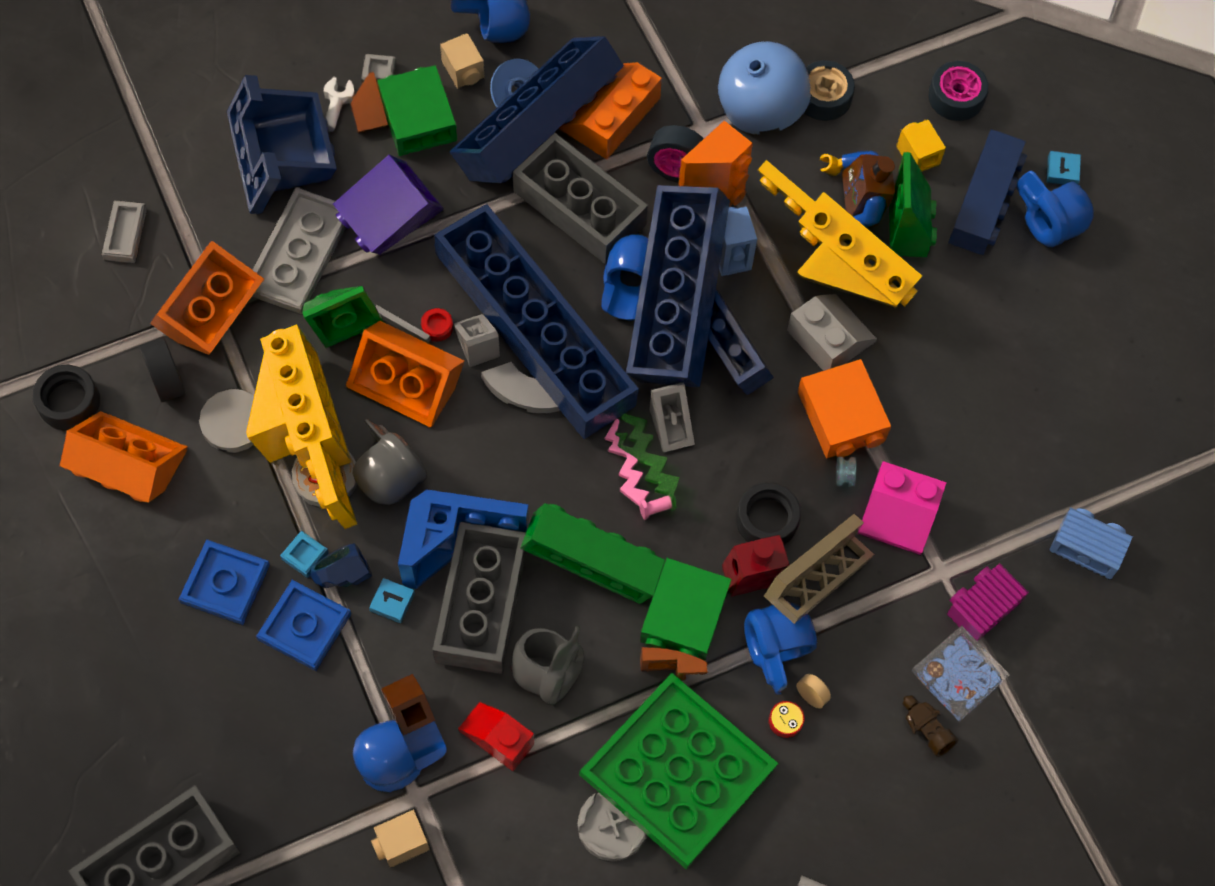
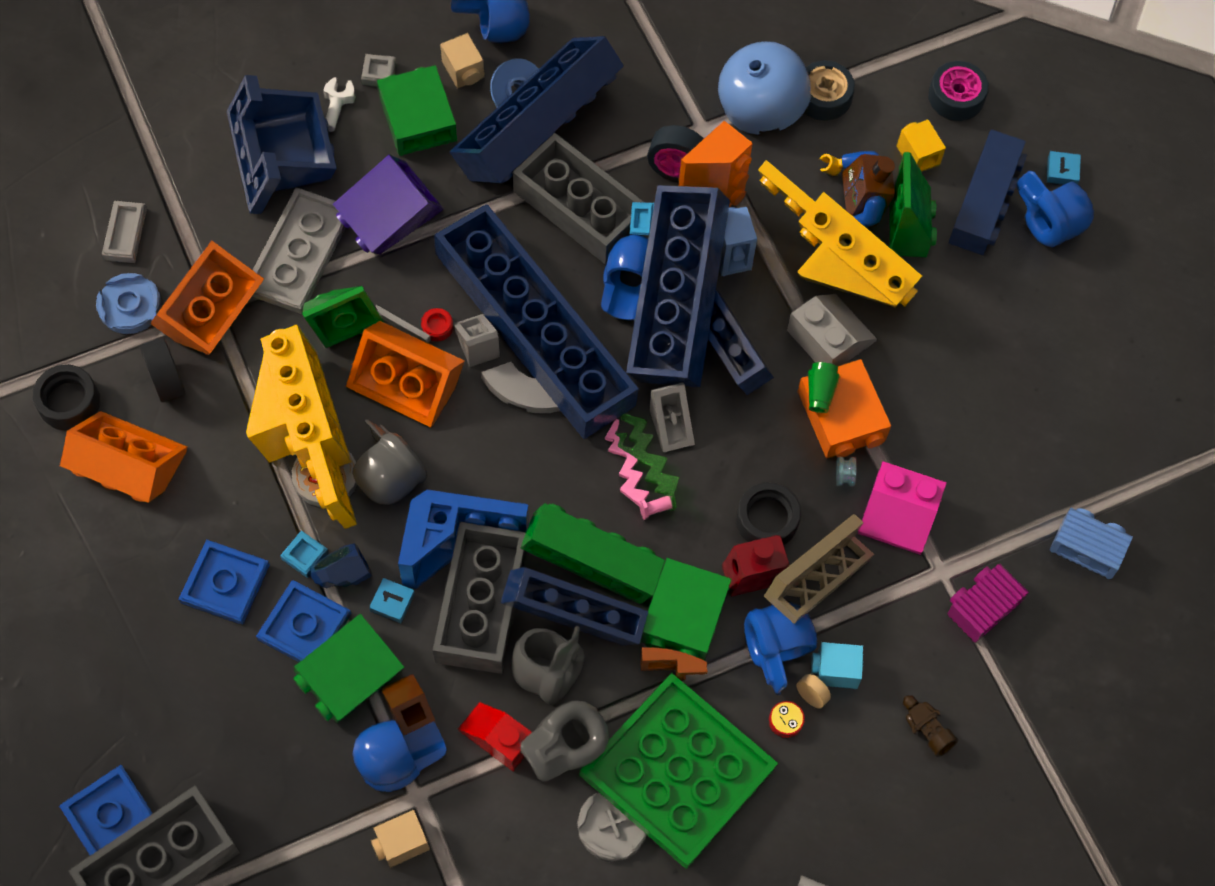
(105, 809): none -> blue tile
(128, 303): none -> medium blue tile
(226, 420): light grey tile -> none
(347, 669): none -> green brick
(368, 106): dark orange slope -> none
(566, 740): none -> dark grey piece
(574, 606): none -> dark blue brick
(615, 110): orange slope -> none
(641, 218): none -> dark azure tile
(822, 385): none -> green cone
(838, 664): none -> medium azure brick
(960, 673): clear tile -> none

